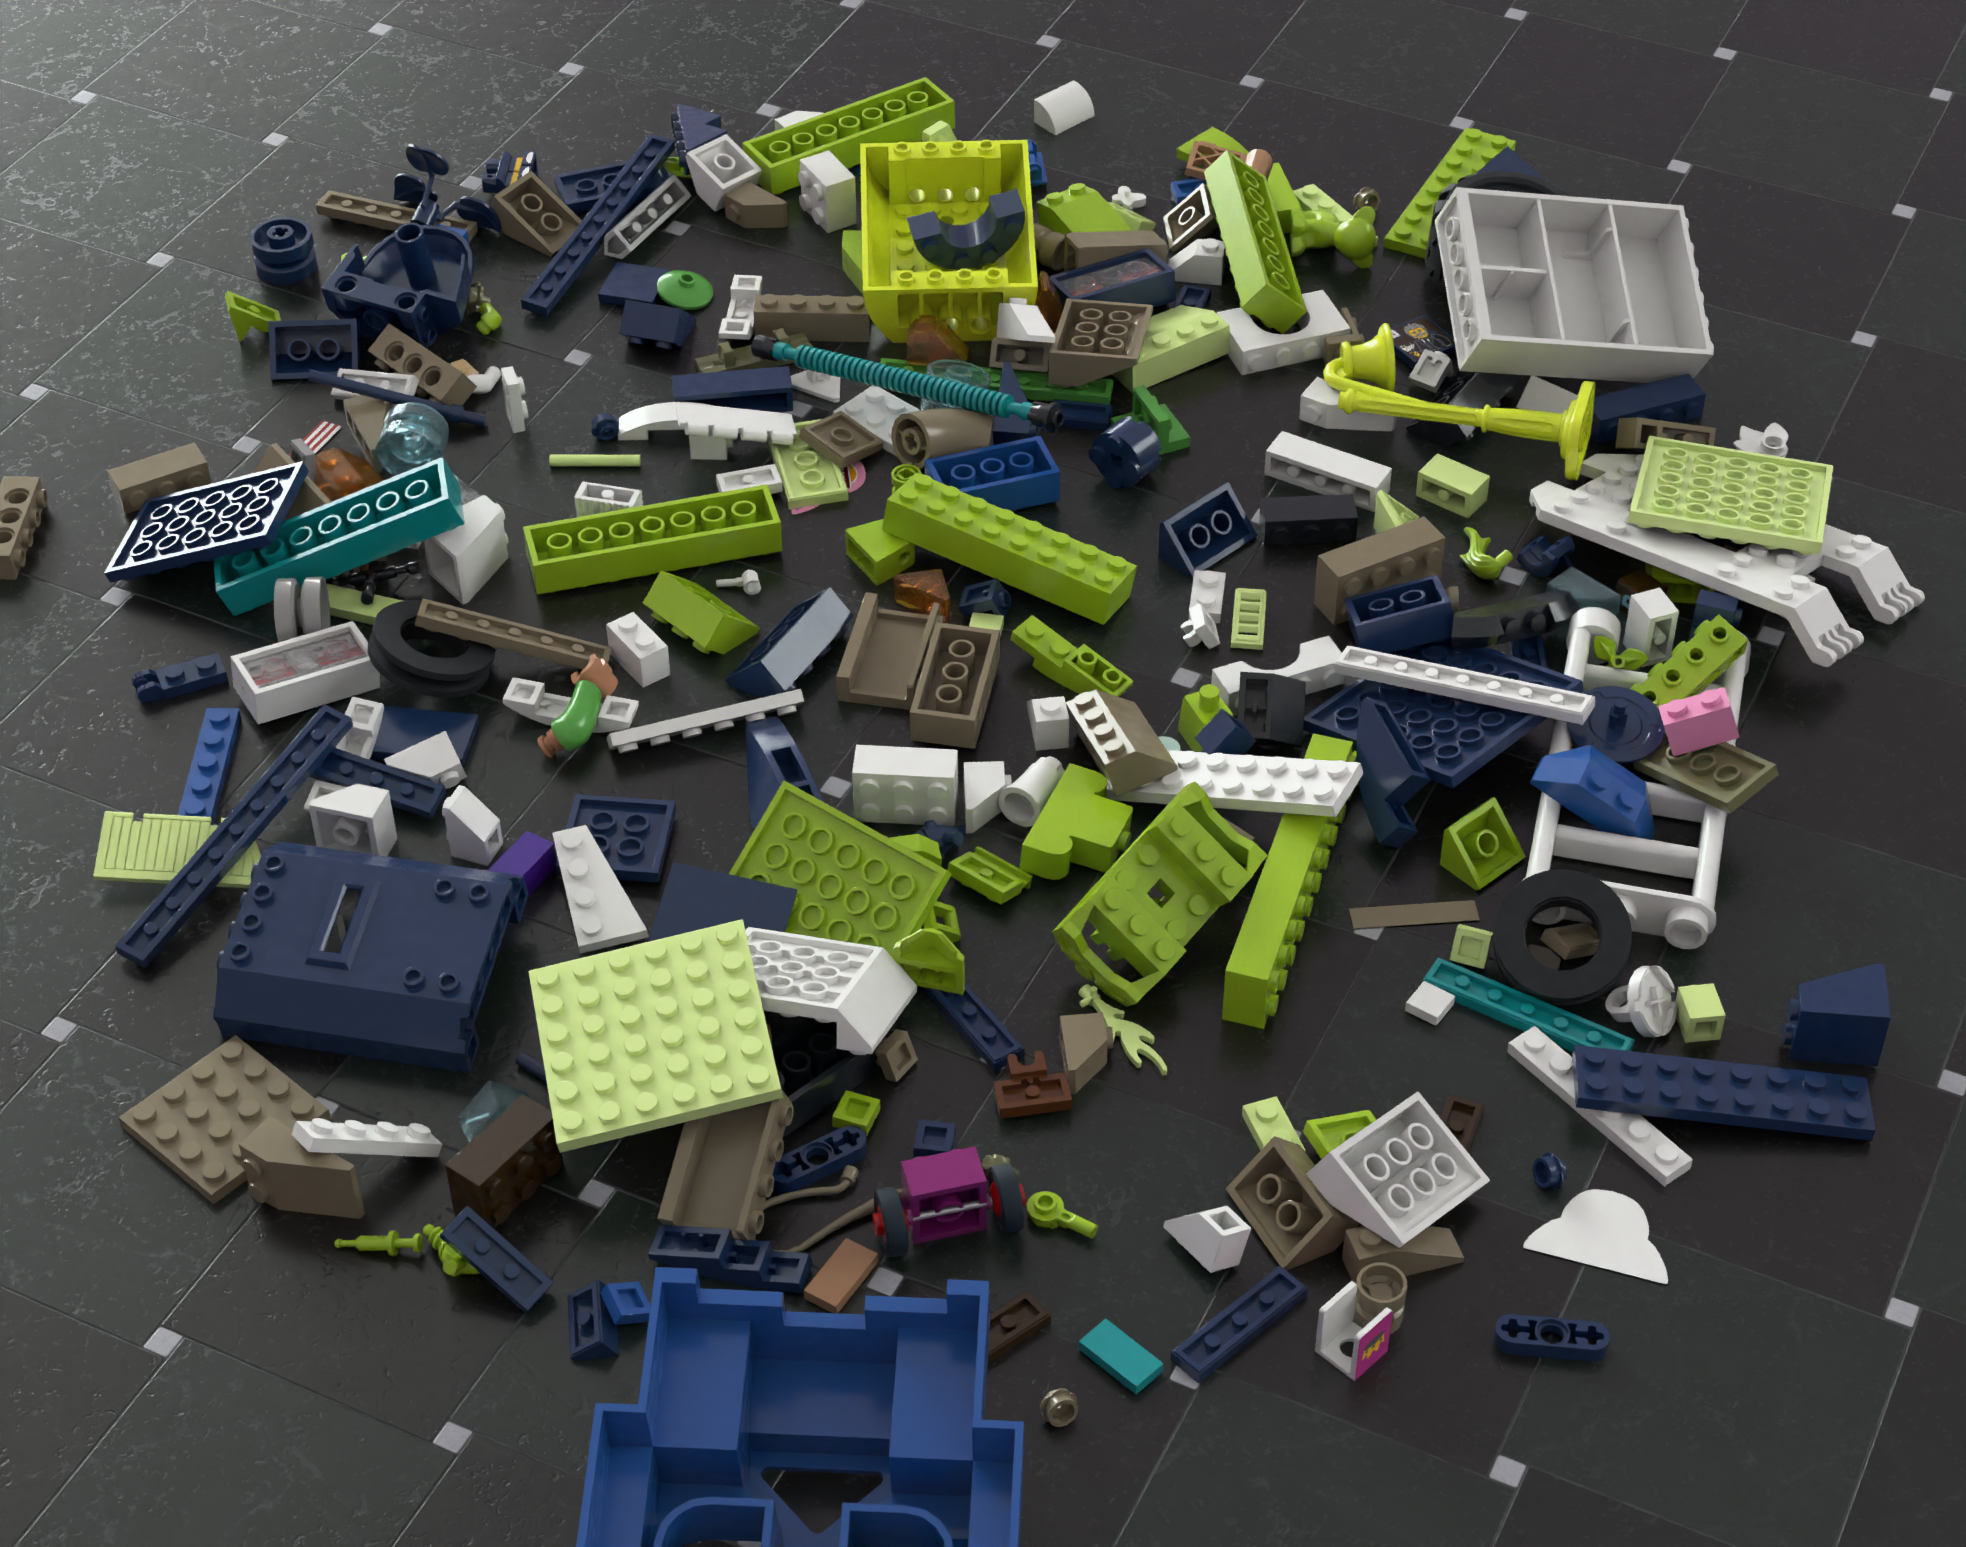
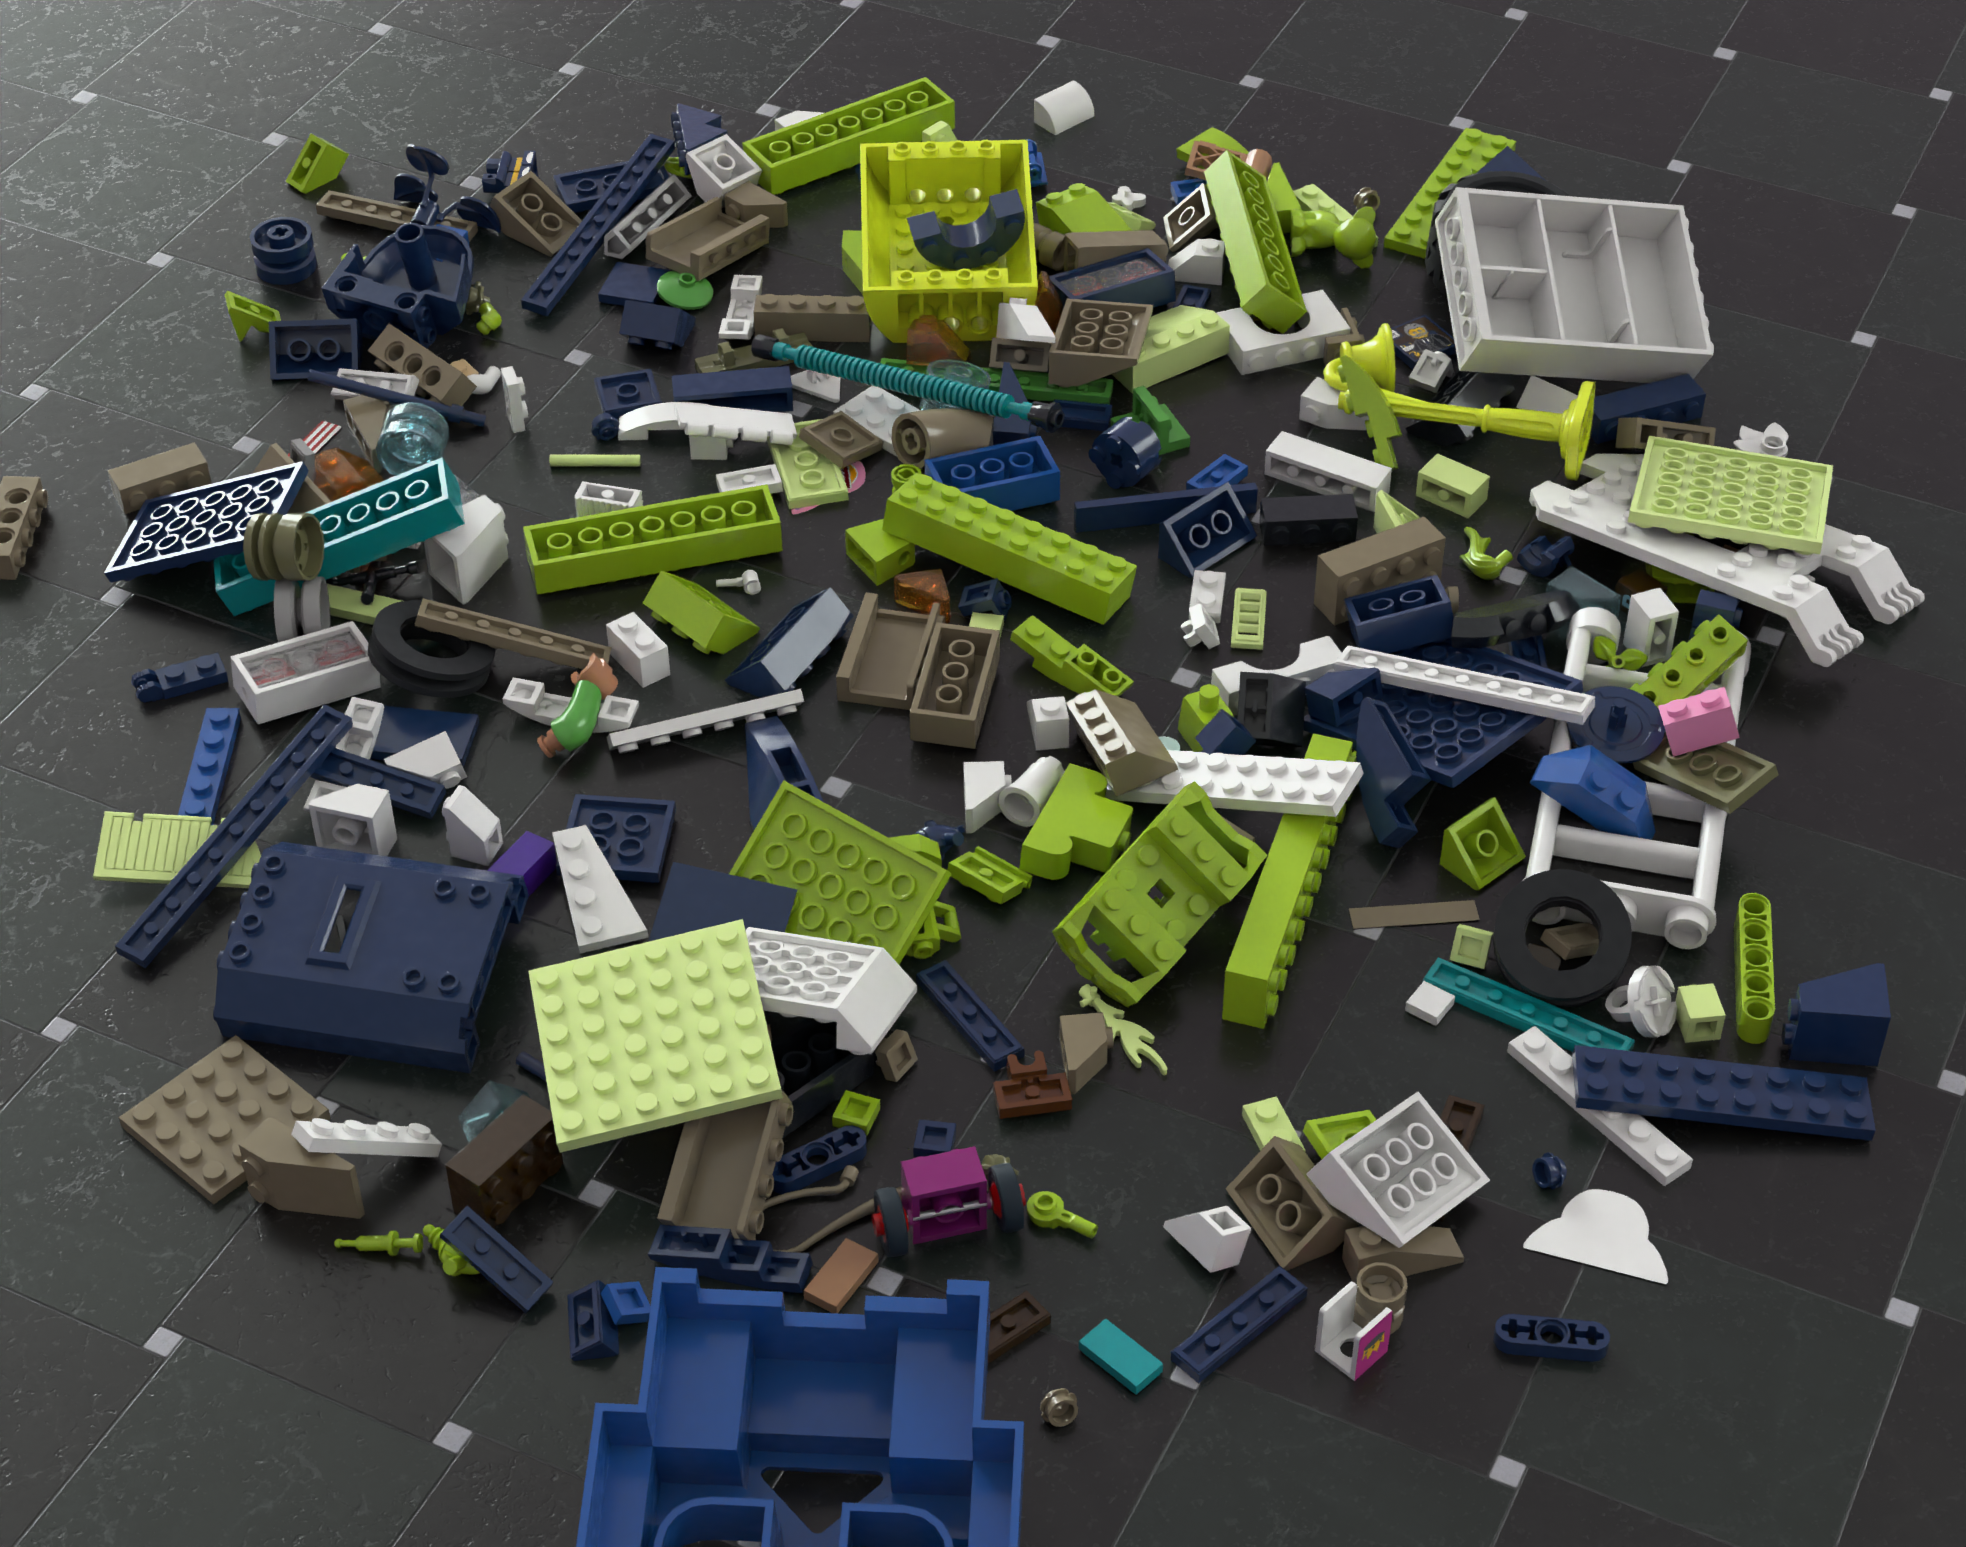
(283, 546): none -> olive wheel
(316, 164): none -> lime slope
(626, 392): none -> dark blue tile
(705, 240): none -> dark tan panel
(827, 191): white brick -> none
(905, 785): white brick -> none
(932, 961): lime slope -> none
(1149, 508): none -> dark blue tile
(1219, 472): none -> blue plate
(1340, 693): none -> dark blue slope
(1368, 399): none -> lime slope
(1754, 968): none -> lime beam

